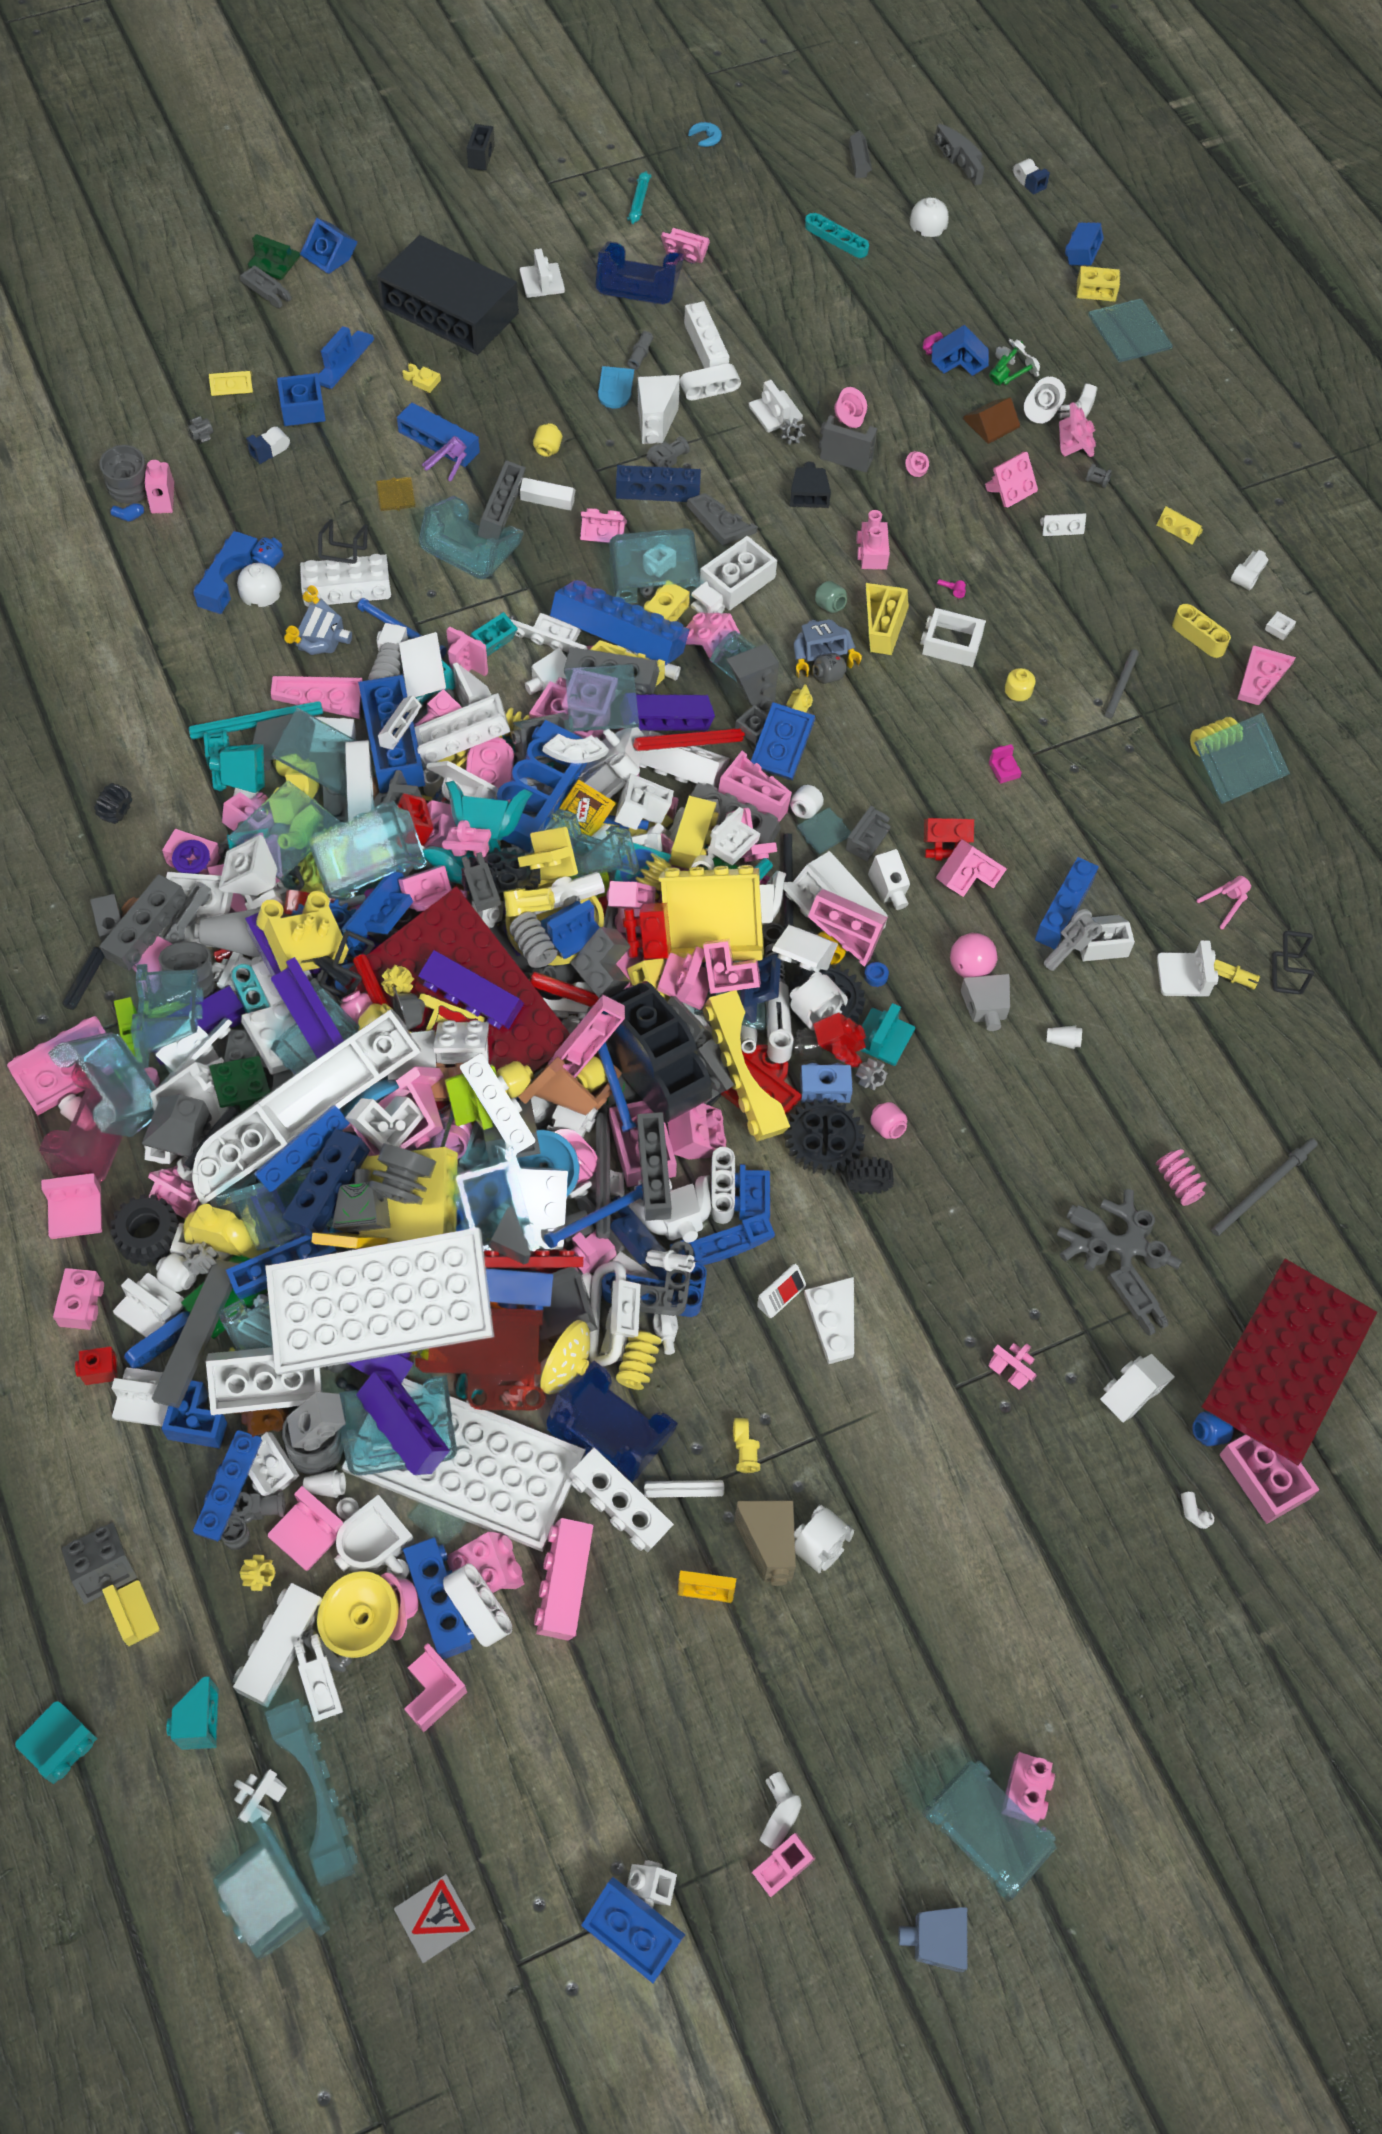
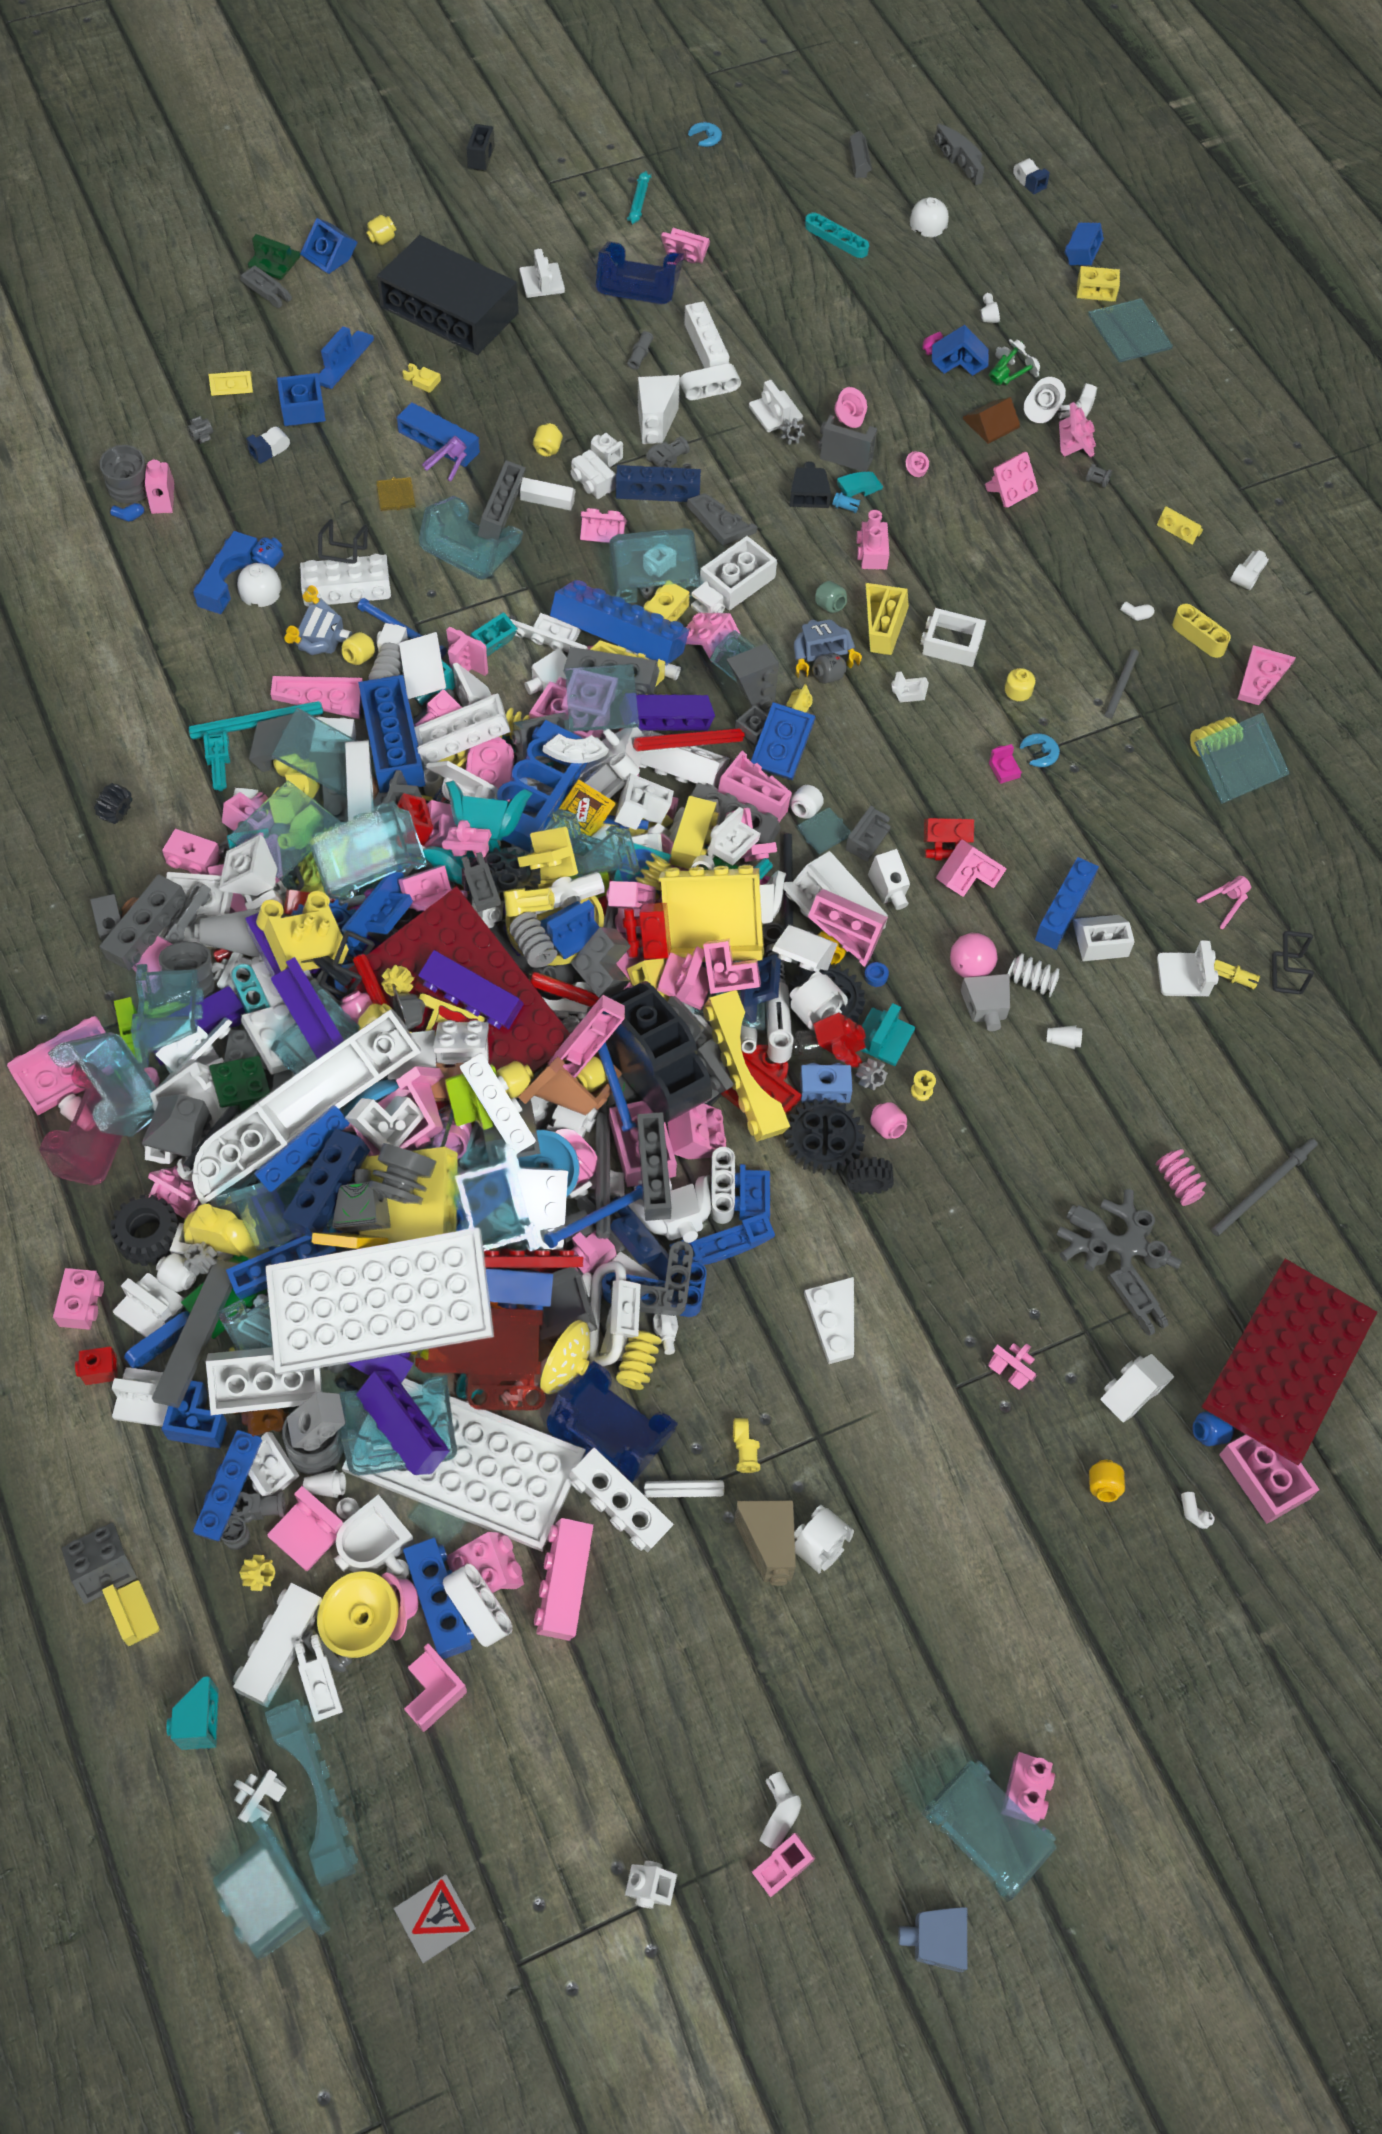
(55, 1742): teal bracket -> none
(73, 1205): bright pink bracket -> none
(83, 978): black axle -> none
(185, 851): dark purple gear -> none
(241, 767): teal torso -> none
(358, 648): none -> light yellow head
(381, 230): none -> light yellow head
(386, 738): white piece -> none
(510, 1239): dark grey slope -> none
(593, 474): none -> white brick
(604, 446): none -> white brick
(615, 386): dark azure window -> none
(633, 1929): blue plate -> none
(670, 1260): white axle -> none
(706, 1586): yellow tile -> none
(781, 1291): slope -> none
(844, 502): none -> dark azure pin
(859, 482): none -> teal slope
(909, 689): none -> white bracket
(920, 1086): none -> light yellow bush
(958, 587): dark pink hand -> none
(990, 312): none -> white bar
(1034, 974): none -> white piece
(1049, 746): none -> dark azure head
(1063, 524): white hinge -> none
(1077, 937): light grey connector -> none
(1106, 1480): none -> yellow head
(1137, 613): none -> white arm
(1280, 625): white plate -> none

